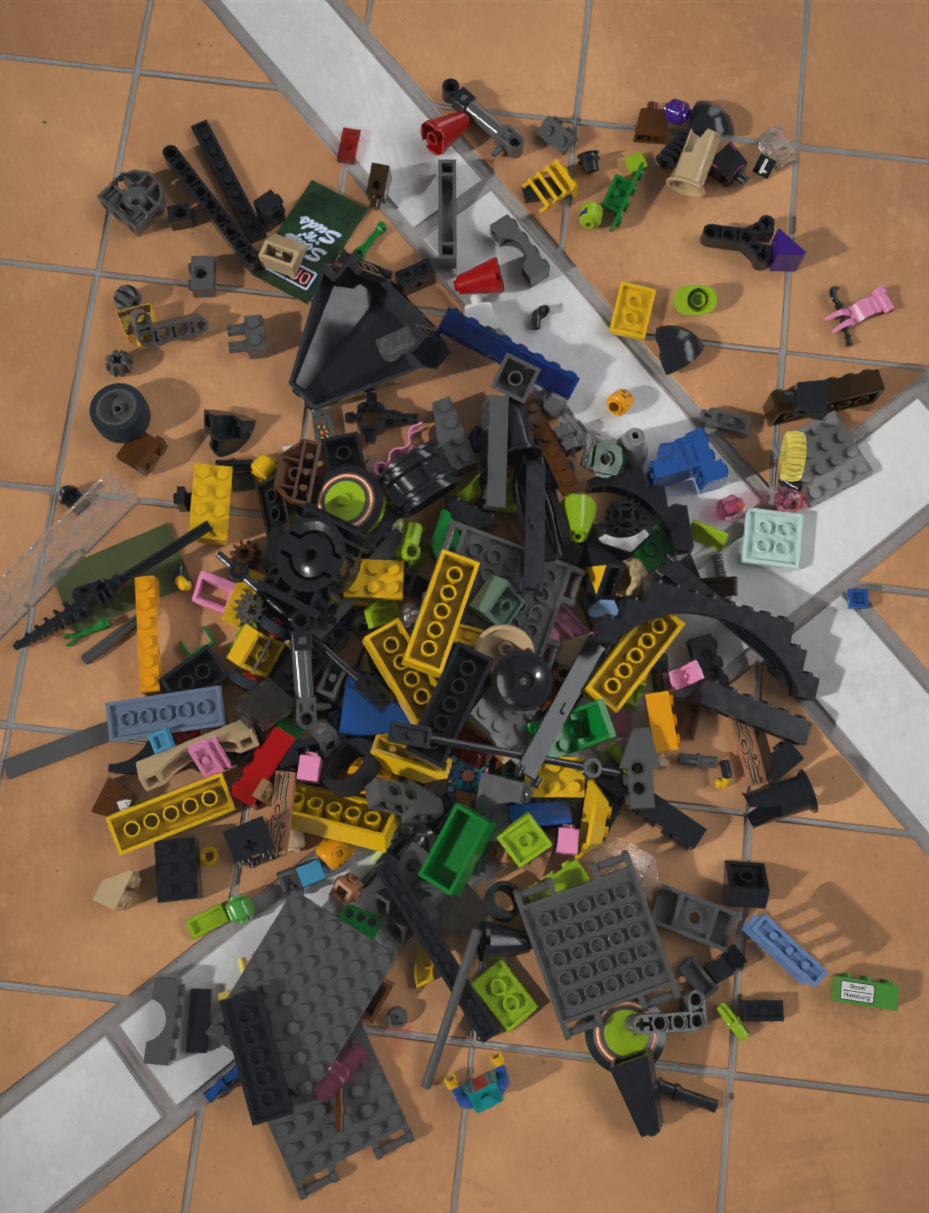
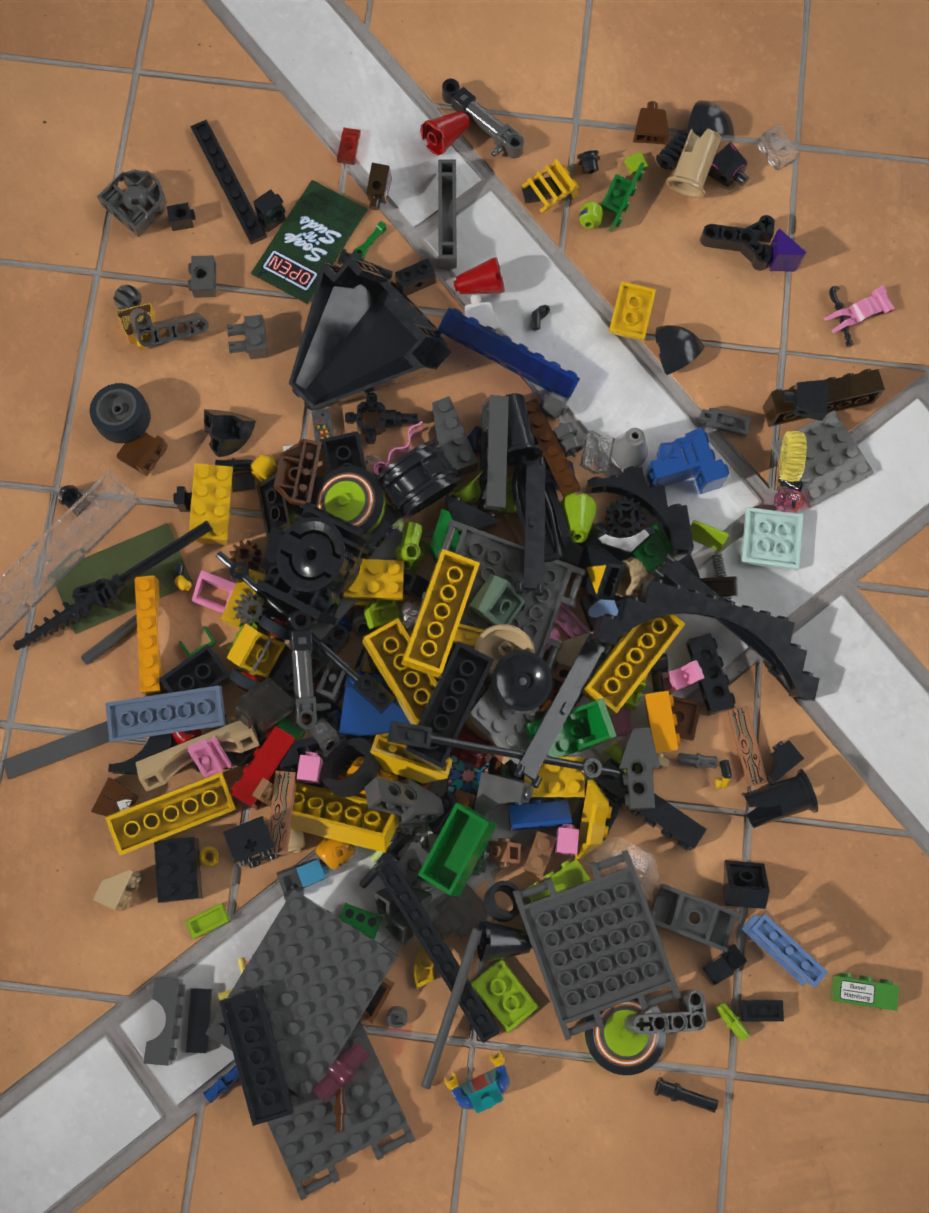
(102, 625): green piece -> none
(113, 366): dark grey piece -> none
(161, 740): dark azure tile -> none
(208, 201): black beam -> none
(240, 909): bright green head -> none
(282, 254): tan slope -> none
(346, 889): nougat brick -> none
(396, 344): clear bracket -> none
(506, 233): dark grey arch -> none
(515, 377): dark grey slope -> none
(524, 839): lime tile -> none
(556, 134): dark grey bracket -> none
(617, 456): plate -> none
(620, 402): light orange head -> none
(639, 1088): black slope -> none
(677, 111): dark purple head -> none
(695, 300): lime piece -> none
(697, 977): dark grey tile -> none
(729, 508): clear pink head -> none
(753, 713): black brick -> none
(764, 166): black sticker -> none
(857, 599): blue plate -> none

